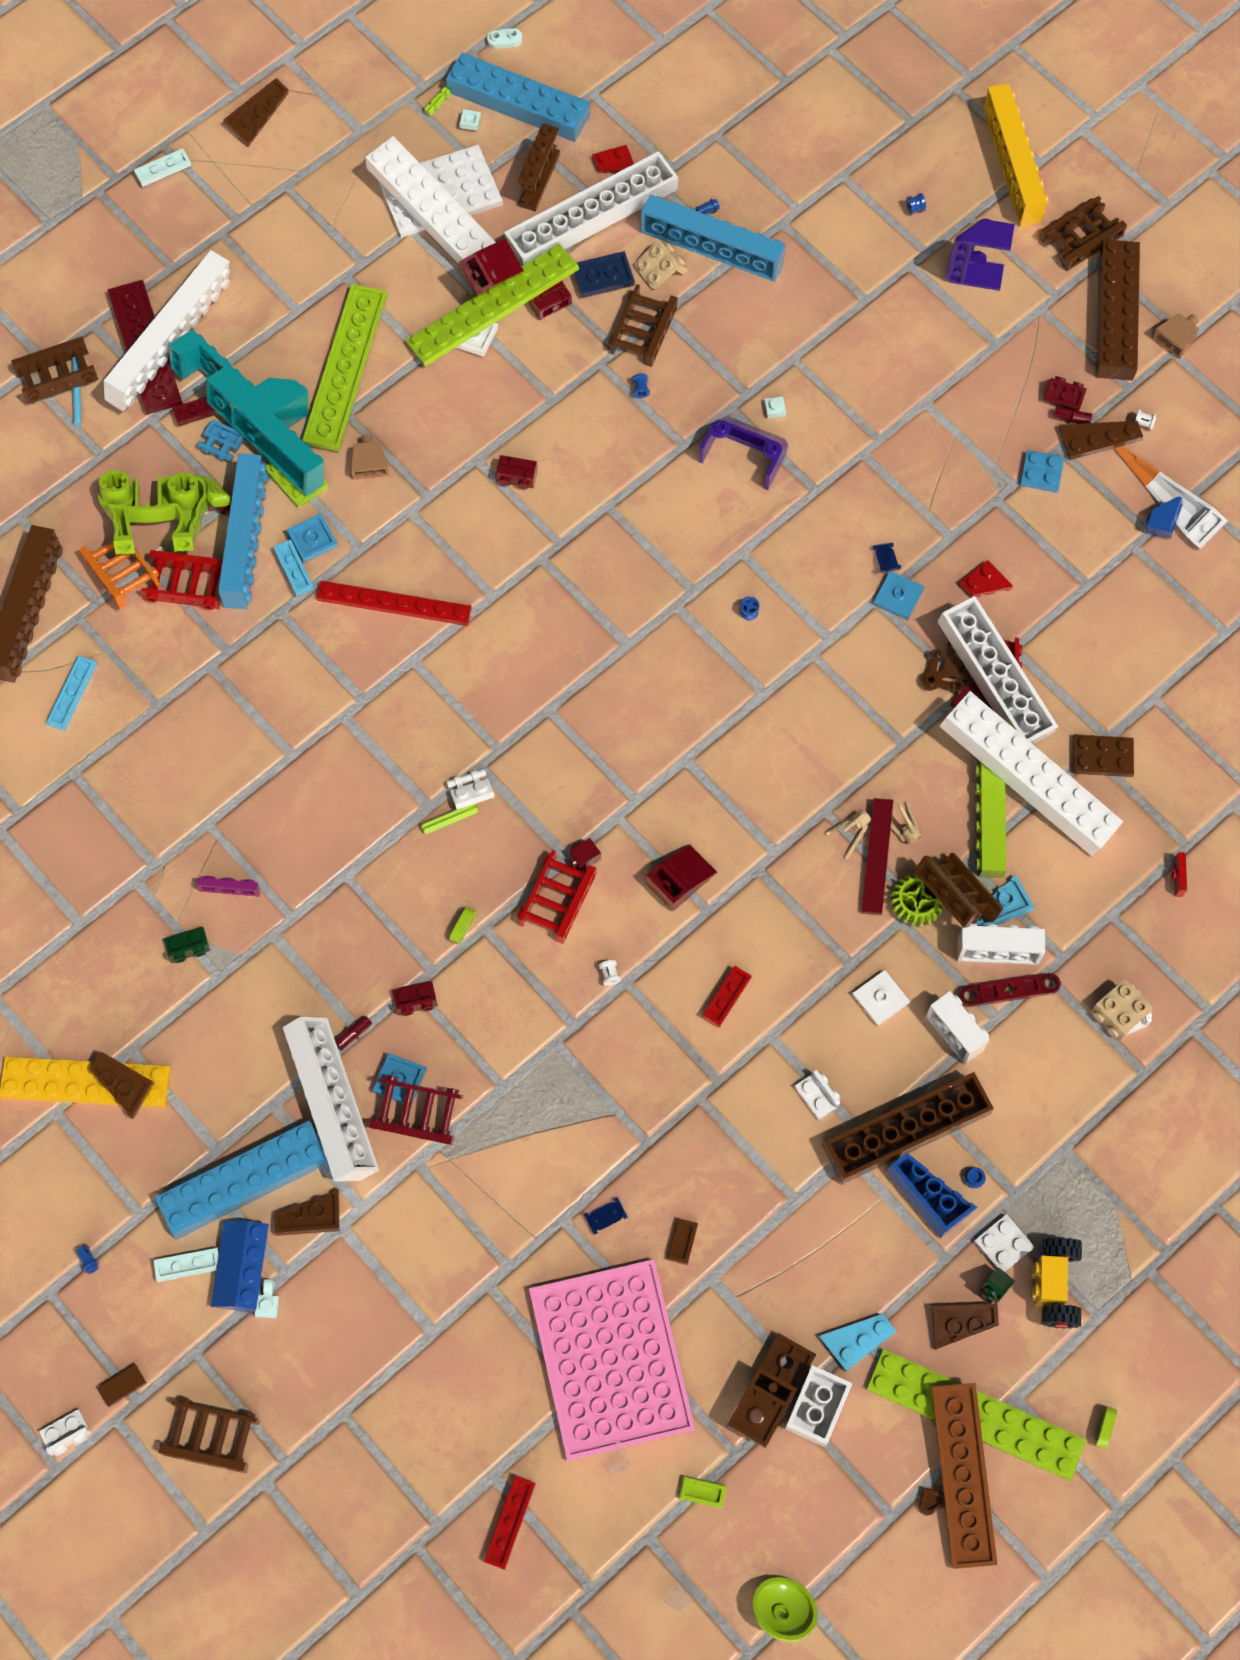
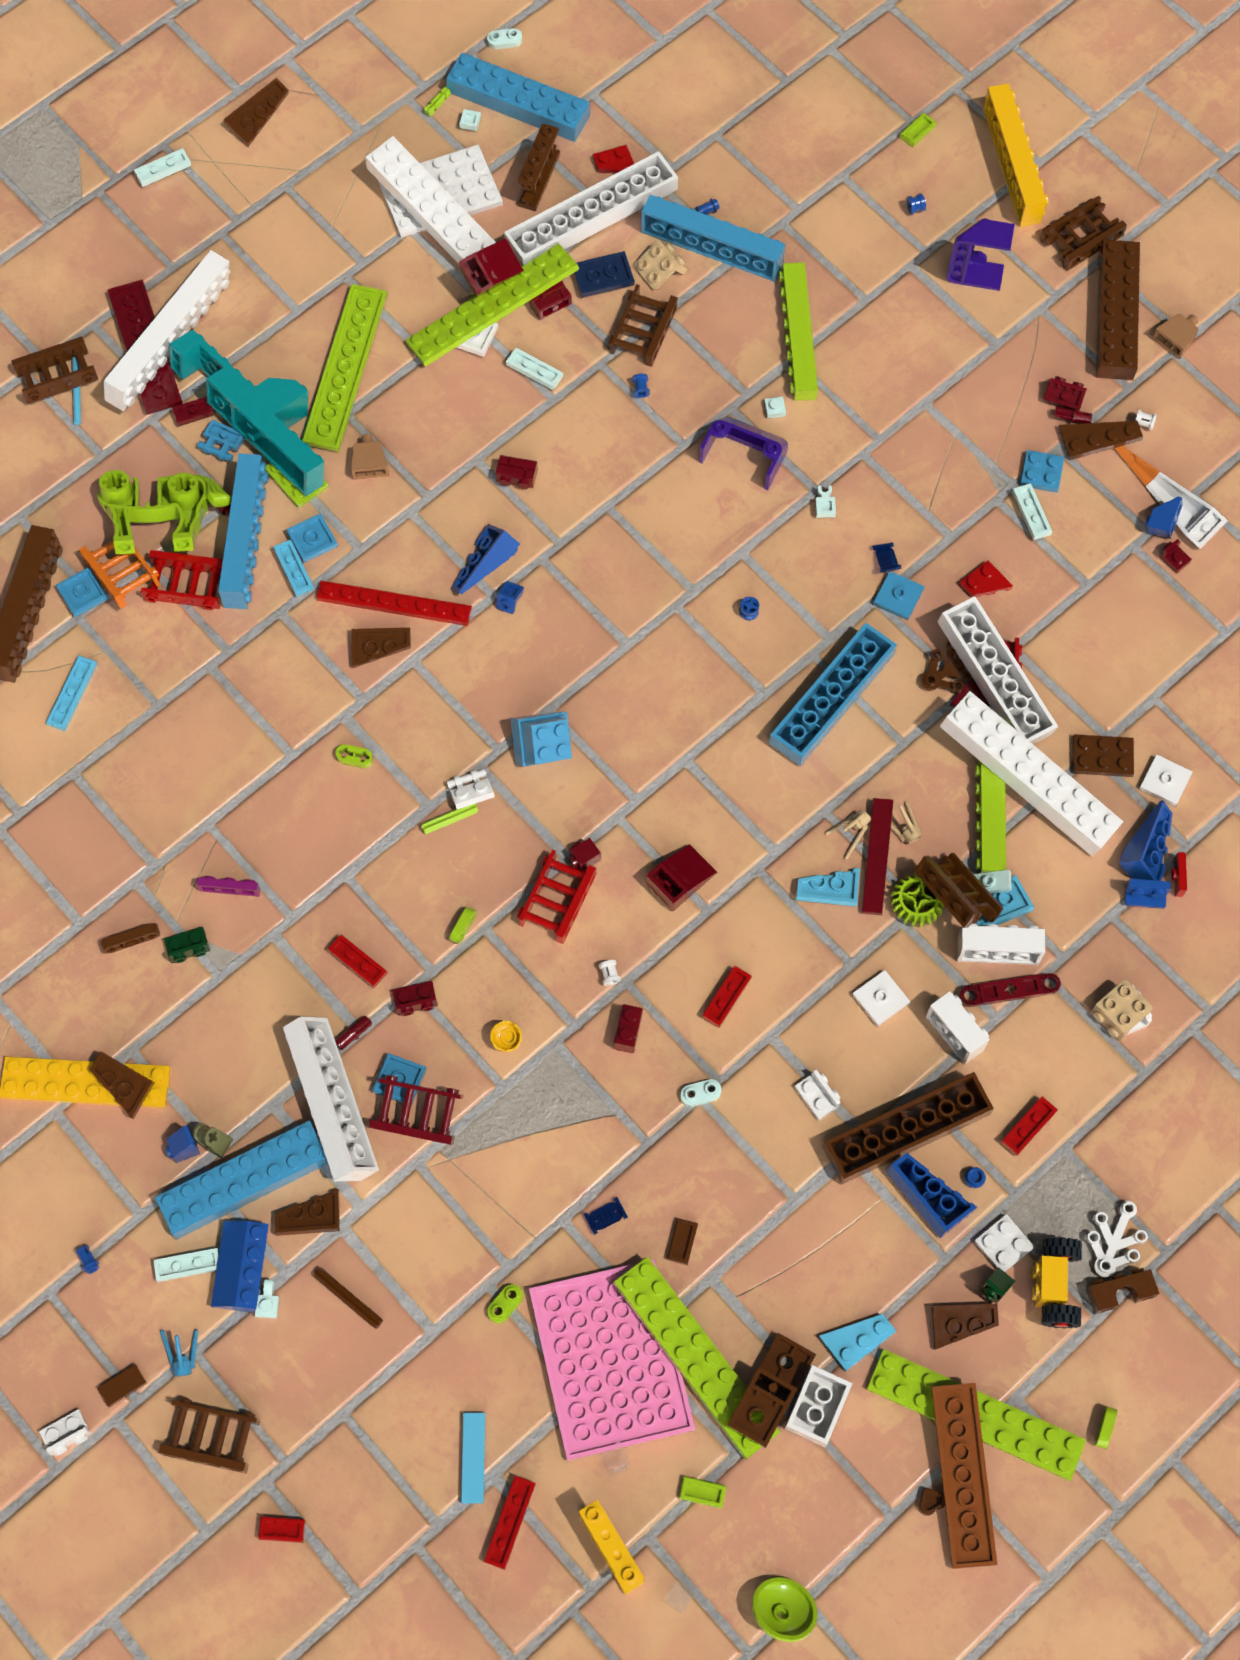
(82, 591): none -> dark azure plate
(130, 938): none -> reddish brown beam
(181, 1365): none -> dark azure plant
(182, 1145): none -> blue slope
(212, 1139): none -> olive piece
(282, 1529): none -> red plate
(348, 1298): none -> reddish brown axle
(355, 753): none -> lime beam
(357, 961): none -> red plate
(377, 643): none -> reddish brown wing
(473, 1458): none -> medium azure tile
(492, 550): none -> blue wedge
(505, 1303): none -> lime plate
(506, 1036): none -> yellow hair
(509, 596): none -> blue bracket
(534, 368): none -> light aqua plate
(541, 738): none -> dark azure piece
(611, 1547): none -> yellow fence
(628, 1028): none -> dark red brick
(687, 1348): none -> lime plate
(701, 1093): none -> light aqua plate
(799, 331): none -> lime brick
(825, 504): none -> light aqua plate
(830, 889): none -> medium azure wing
(832, 694): none -> dark azure brick
(918, 130): none -> lime tile
(996, 881): none -> light aqua plate
(1029, 1126): none -> red plate
(1032, 511): none -> light aqua plate
(1114, 1241): none -> white plant
(1139, 1284): none -> reddish brown arch
(1145, 851): none -> blue wedge
(1146, 893): none -> blue bracket
(1165, 780): none -> white plate
(1175, 556): none -> dark red bracket

